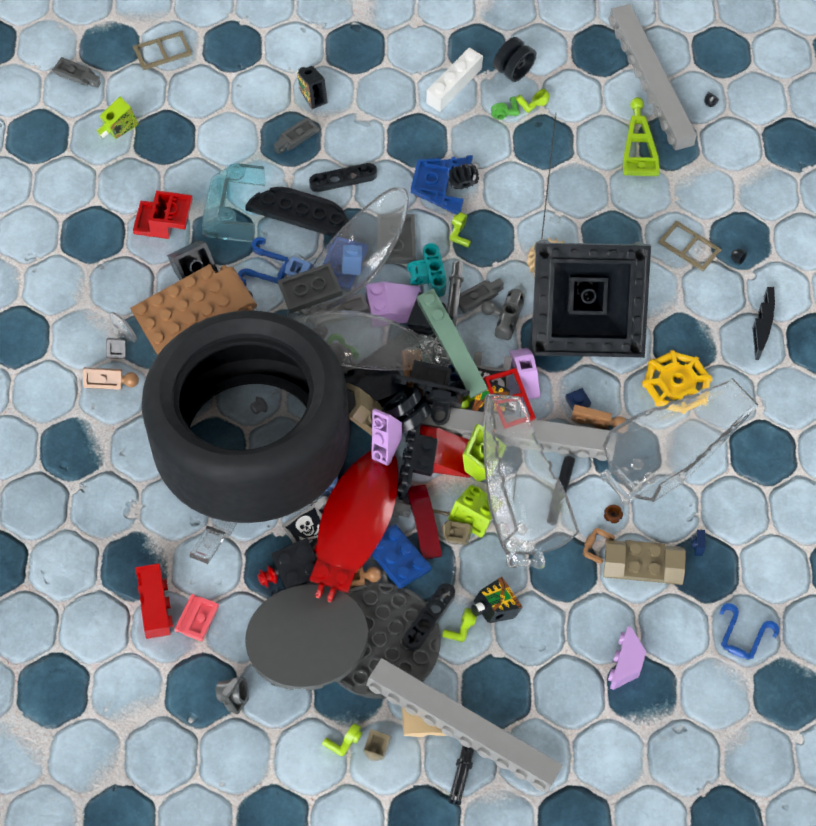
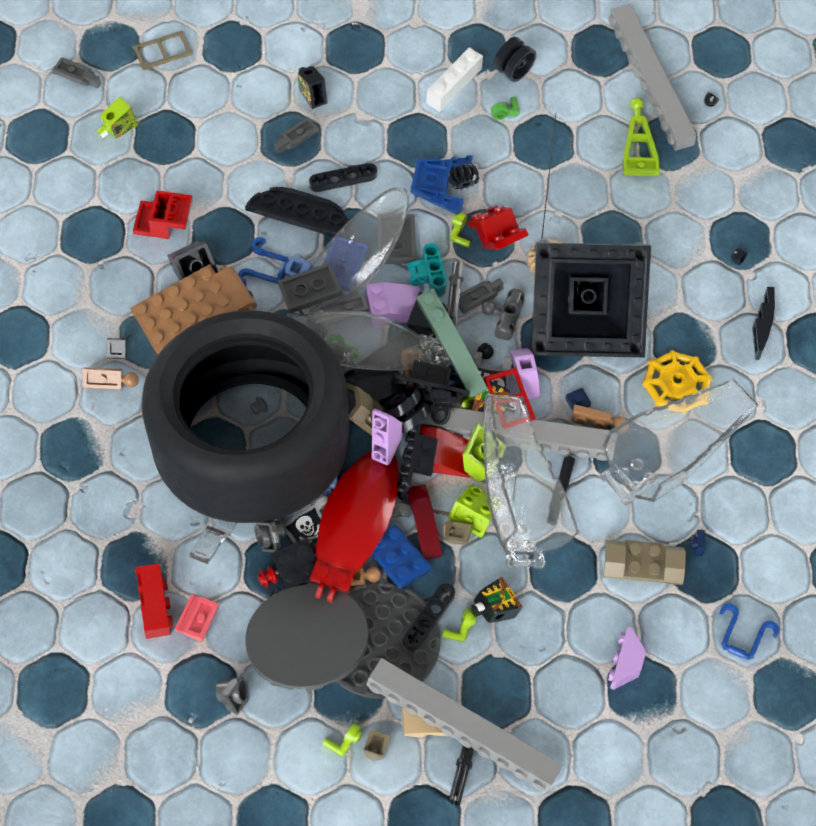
(122, 328): clear dish -> none
(221, 221): clear light blue windscreen -> none
(268, 534): none -> dark grey piece
(351, 259): medium blue brick -> none
(486, 350): none -> black piece
(497, 227): none -> red bracket
(539, 98): lime plate -> none
(590, 540): medium nougat piece -> none
(613, 509): reddish brown plate -> none
(682, 254): dark tan window -> none

